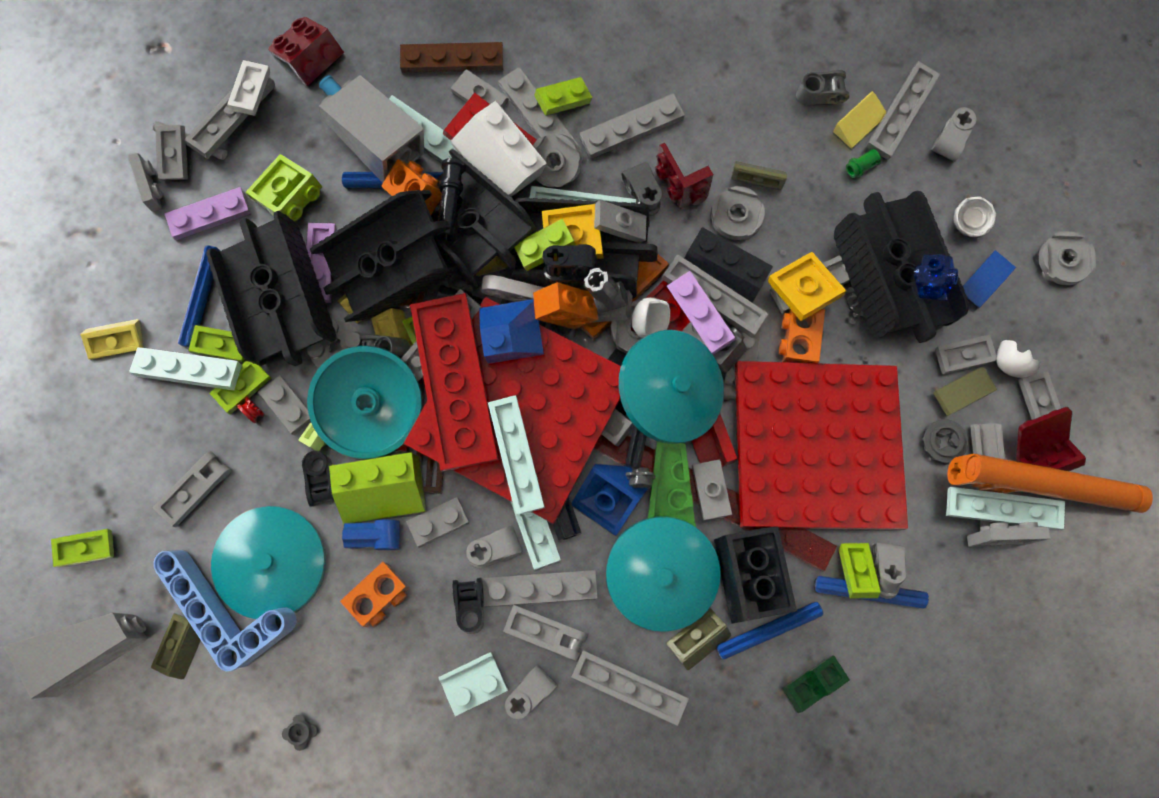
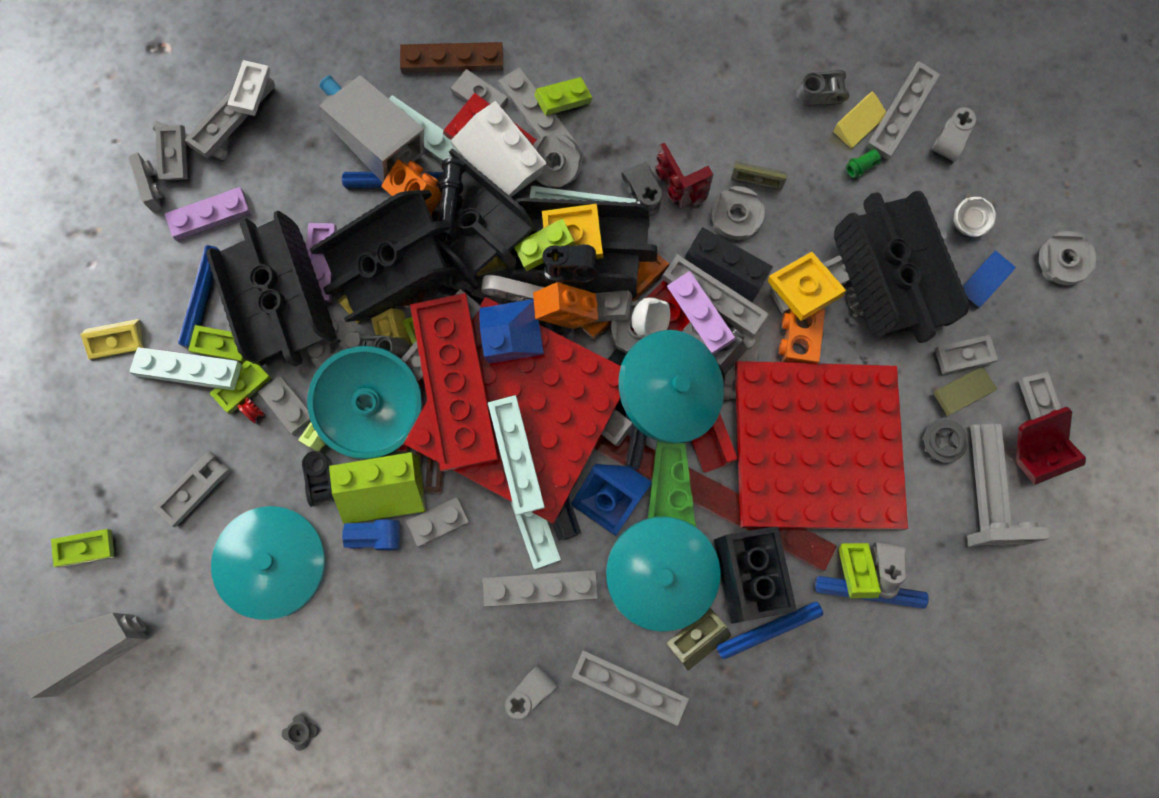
(176, 648): olive slope -> none
(217, 616): light blue beam -> none
(285, 188): lime plate -> none
(306, 49): dark red bracket -> none
(371, 589): orange brick -> none
(469, 603): black piece -> none
(473, 684): light aqua plate -> none
(499, 546): light grey piece -> none
(544, 632): light grey plate -> none
(605, 291): dark grey piece -> none
(620, 221): light grey plate -> none
(632, 126): light grey plate -> none
(640, 478): dark grey plate -> none
(711, 490): light grey plate -> none
(815, 684): dark green slope -> none
(935, 276): clear blue brick -> none
(1004, 508): light aqua plate -> none
(1012, 476): orange piece -> none
(1014, 362): white hair -> none

